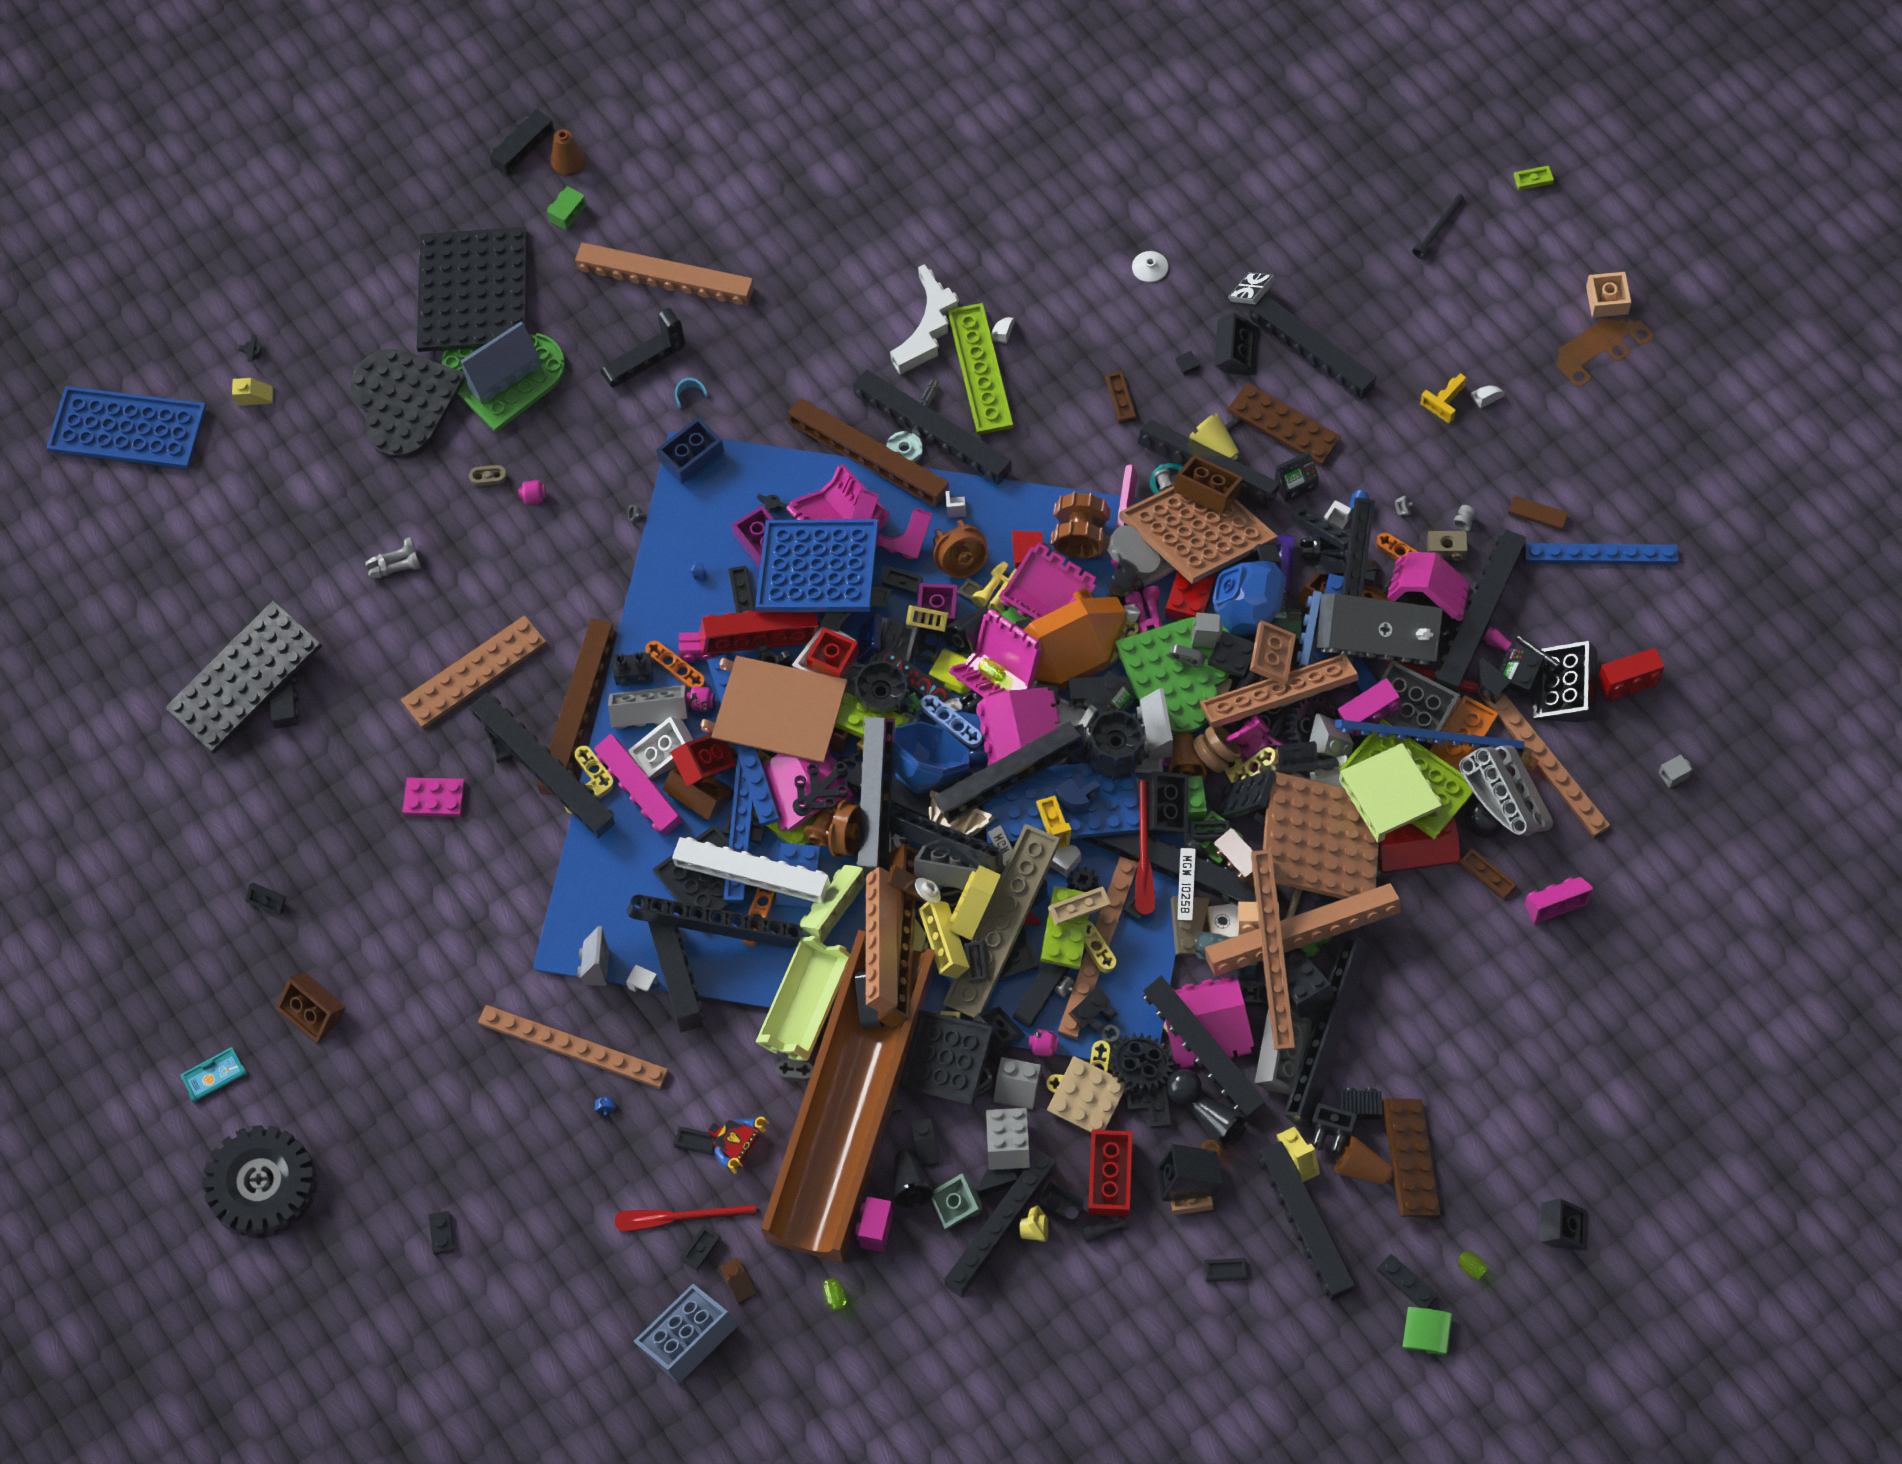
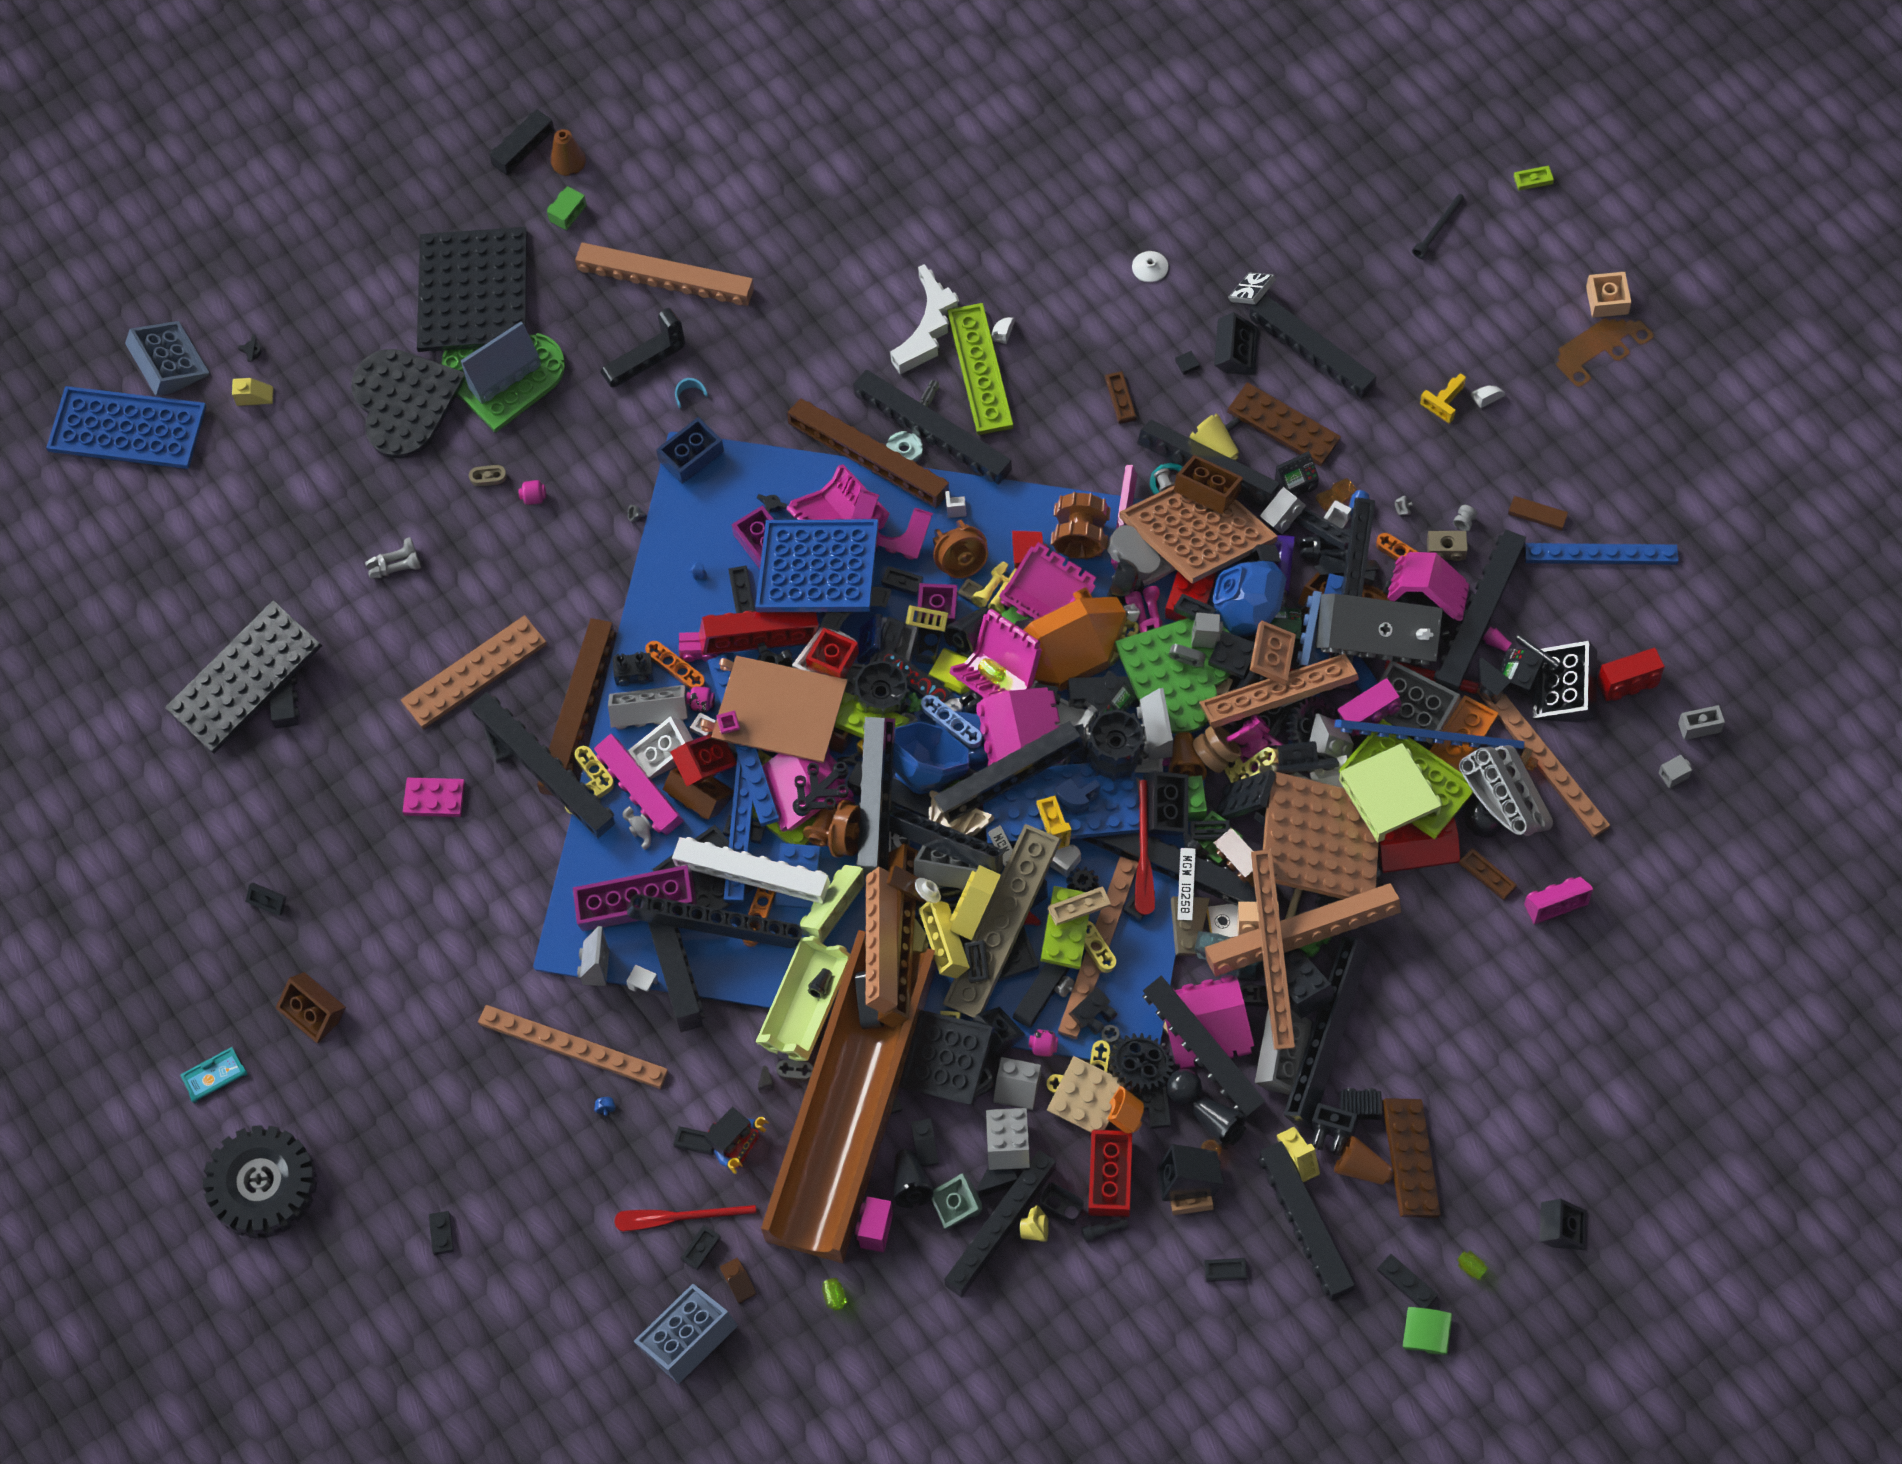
(165, 357): none -> sand blue slope
(607, 901): none -> magenta brick
(639, 826): none -> light grey piece
(696, 725): none -> white plate
(728, 722): none -> dark pink brick
(728, 1132): none -> black brick
(765, 1083): none -> clear smoke slope
(819, 985): none -> black cone
(1126, 1111): none -> orange brick
(1190, 607): none -> black plate
(1282, 510): none -> light grey brick
(1340, 491): none -> clear orange slope
(1701, 722): none -> light grey brick

